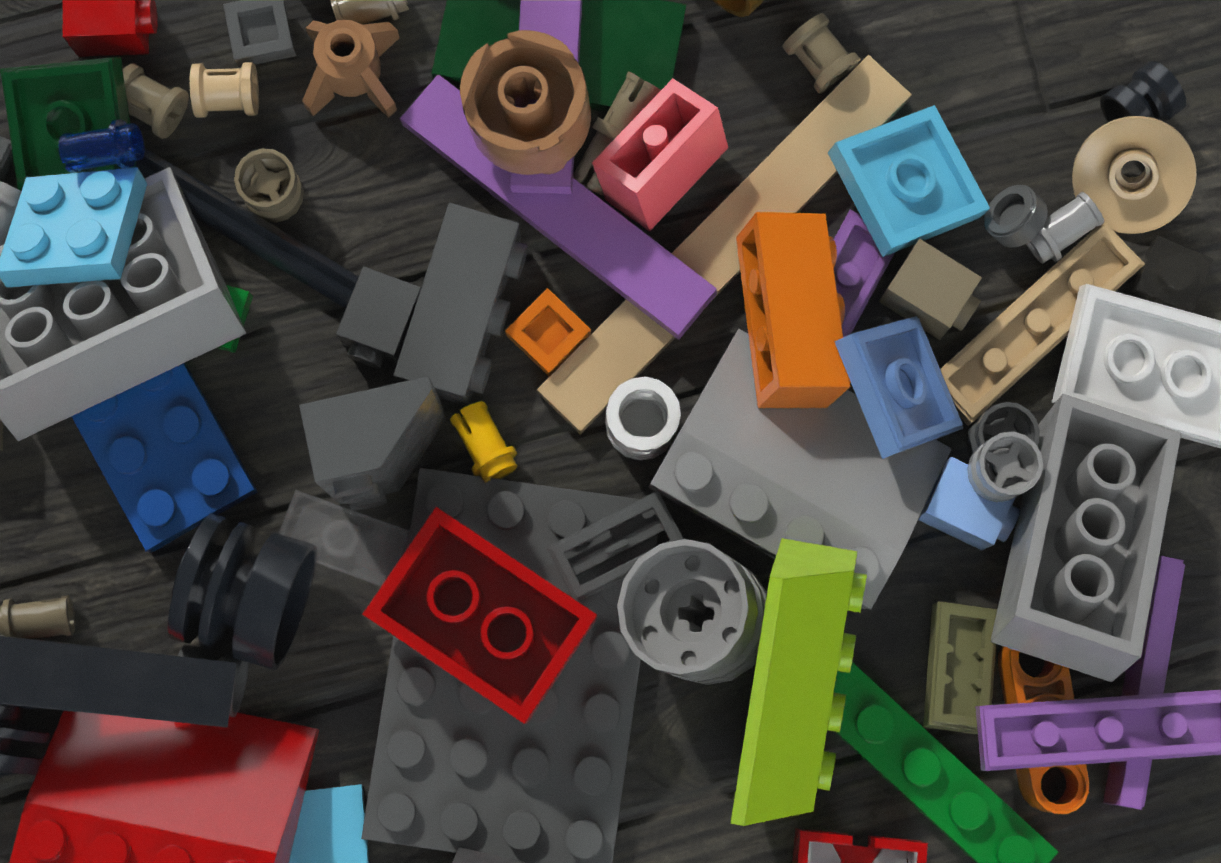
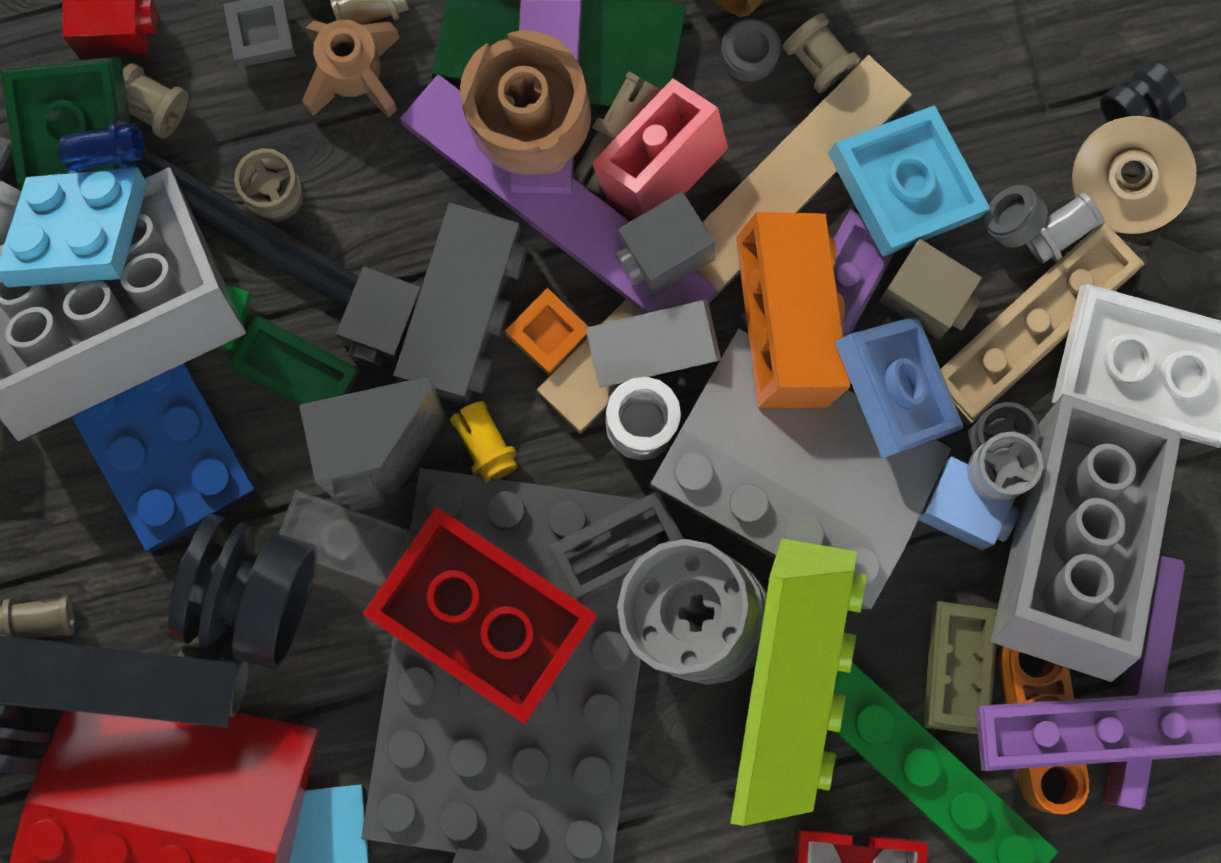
(224, 89): tan bush -> none
(290, 365): none -> dark green tile
(653, 343): none -> light grey tile
(664, 245): none -> dark grey brick
(750, 49): none -> dark grey tile

